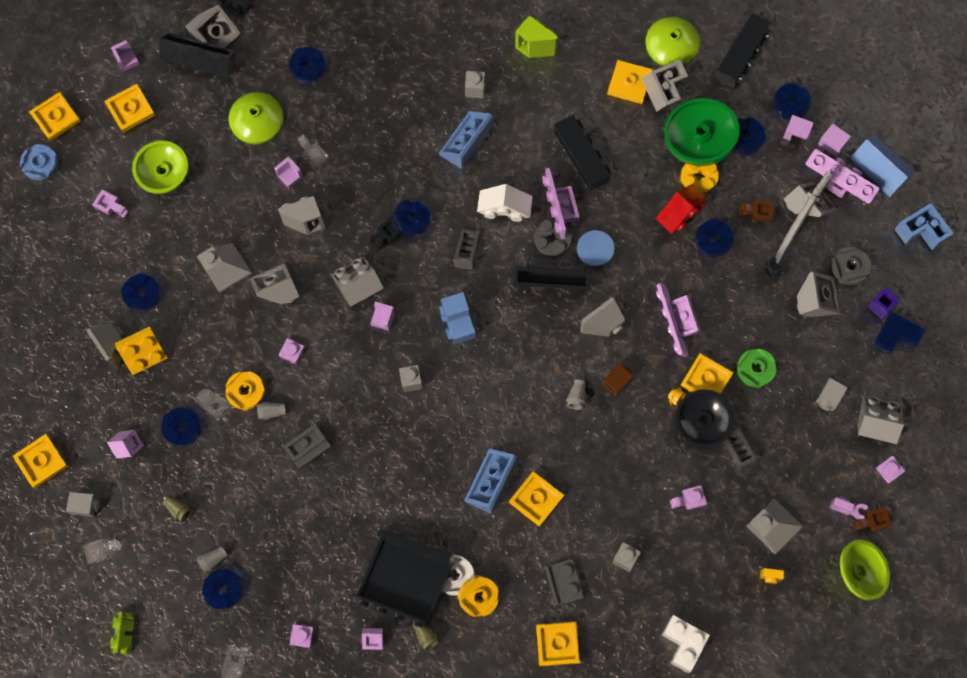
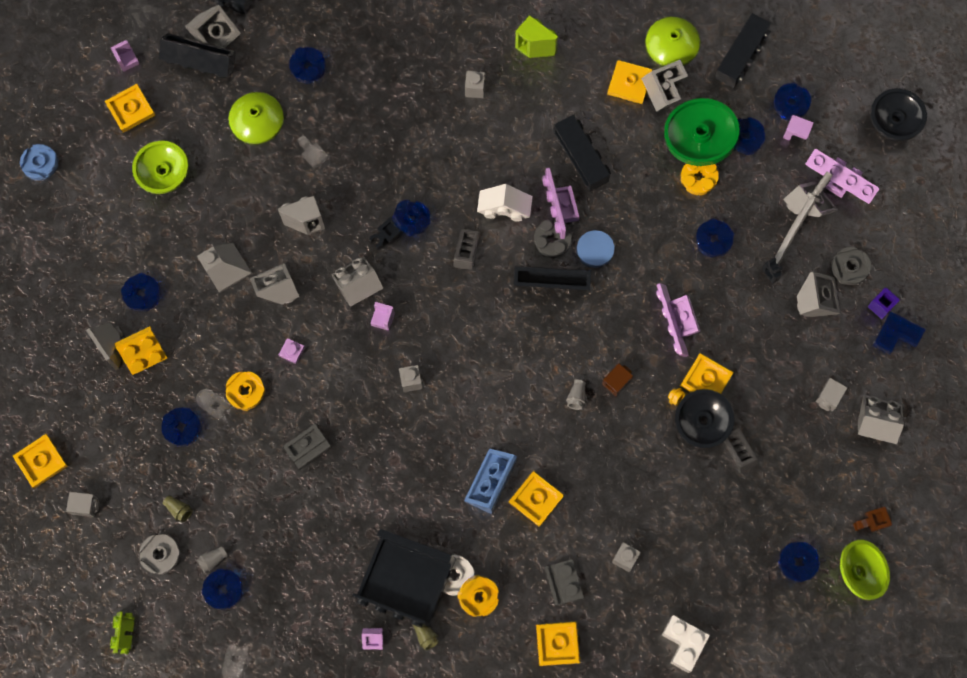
(55, 116): yellow plate -> none
(98, 550): clear plate -> none
(107, 203): lavender plate -> none
(125, 444): lavender panel -> none
(164, 564): none -> light grey plate
(269, 410): light grey cone -> none
(288, 172): lavender panel -> none
(301, 636): lavender plate -> none
(456, 314): medium blue brick -> none
(467, 138): medium blue slope -> none
(604, 320): light grey slope -> none
(681, 207): red brick -> none
(691, 498): lavender plate -> none
(755, 357): bright green plate -> none
(760, 210): reddish brown plate -> none
(771, 575): yellow plate -> none
(774, 526): light grey slope -> none
(810, 560): none -> clear blue plate
(834, 140): lavender panel -> none
(844, 506): lavender plate -> none
(882, 165): medium blue slope -> none
(890, 469): lavender plate -> none
(903, 106): none -> black dish
(926, 223): medium blue brick -> none

